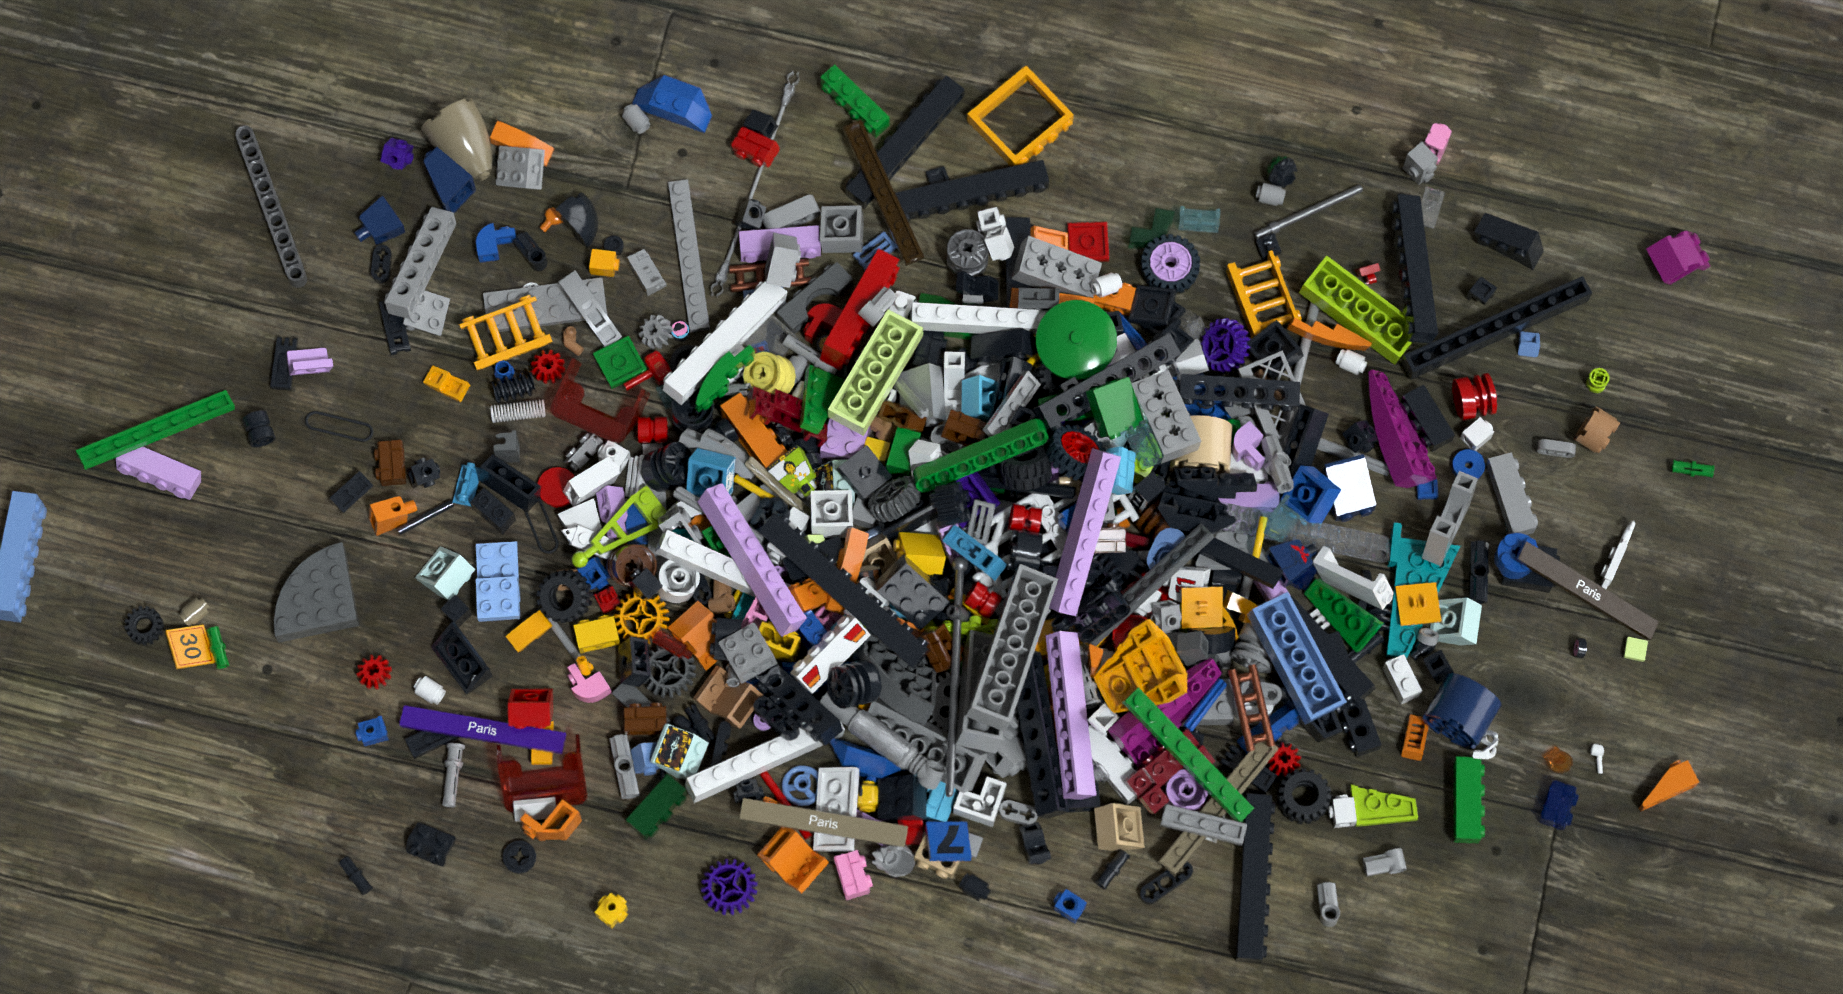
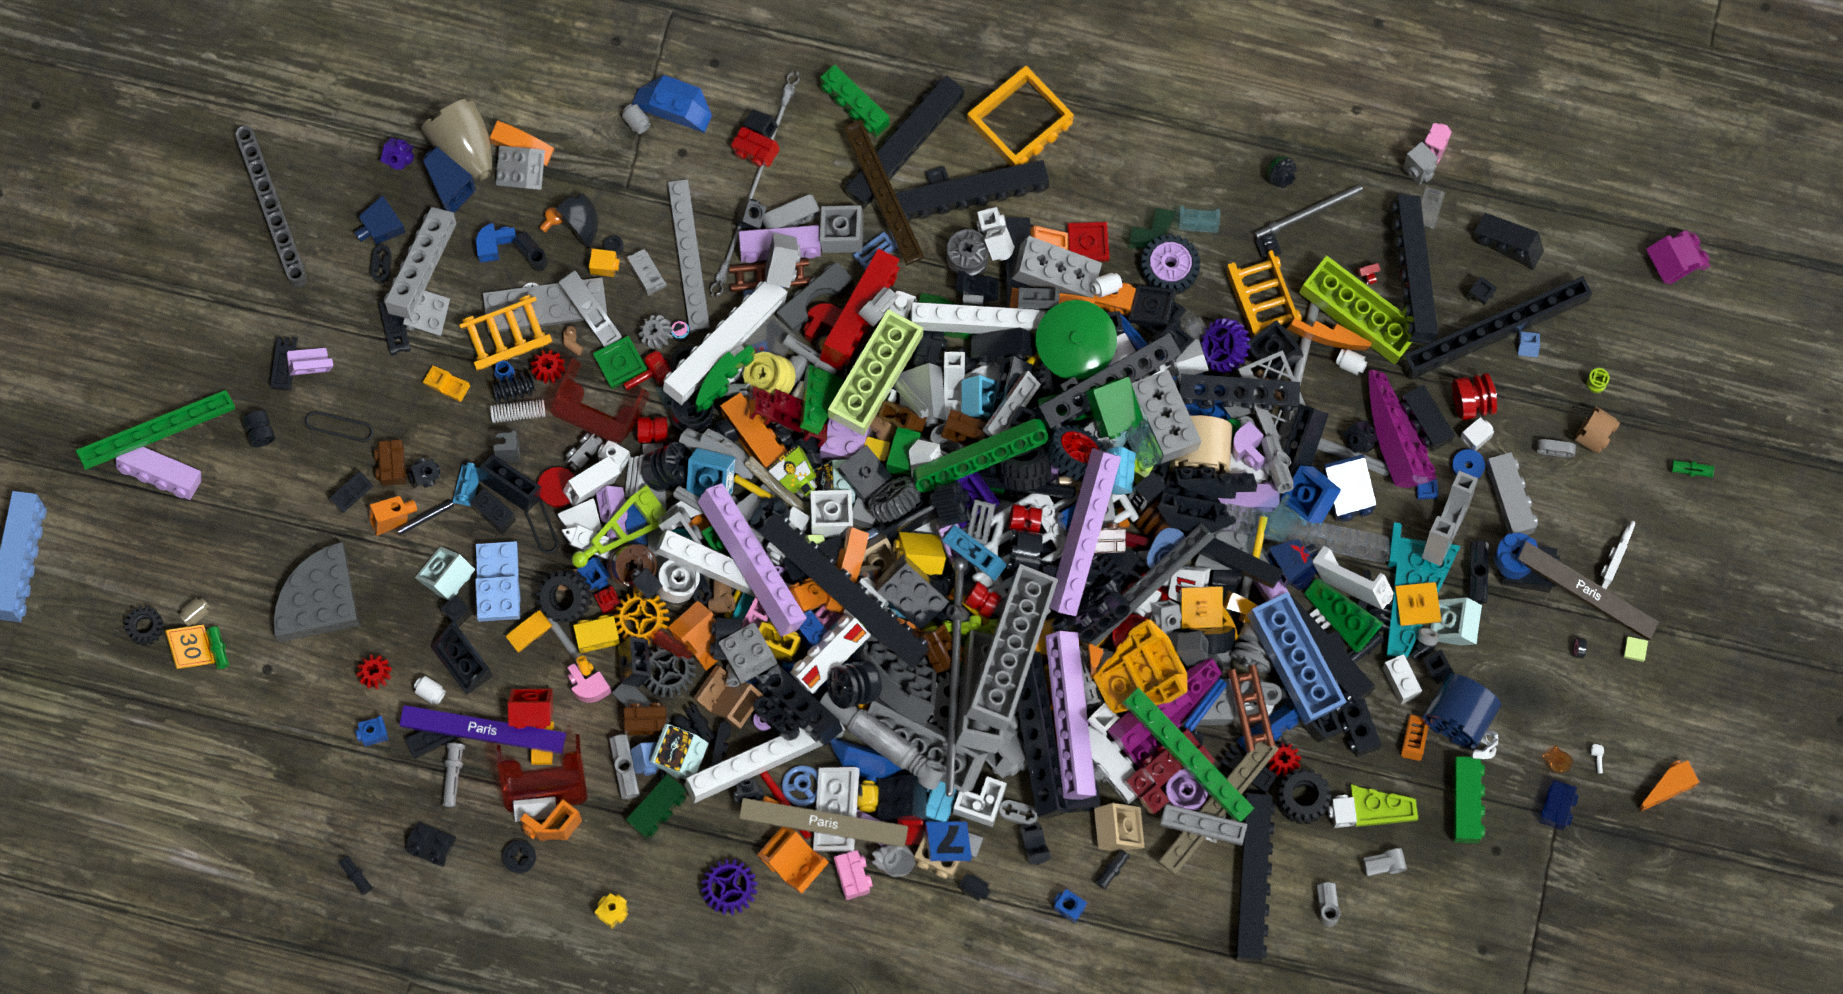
(1150, 886): black beam -> none
(1270, 194): light grey brick -> none

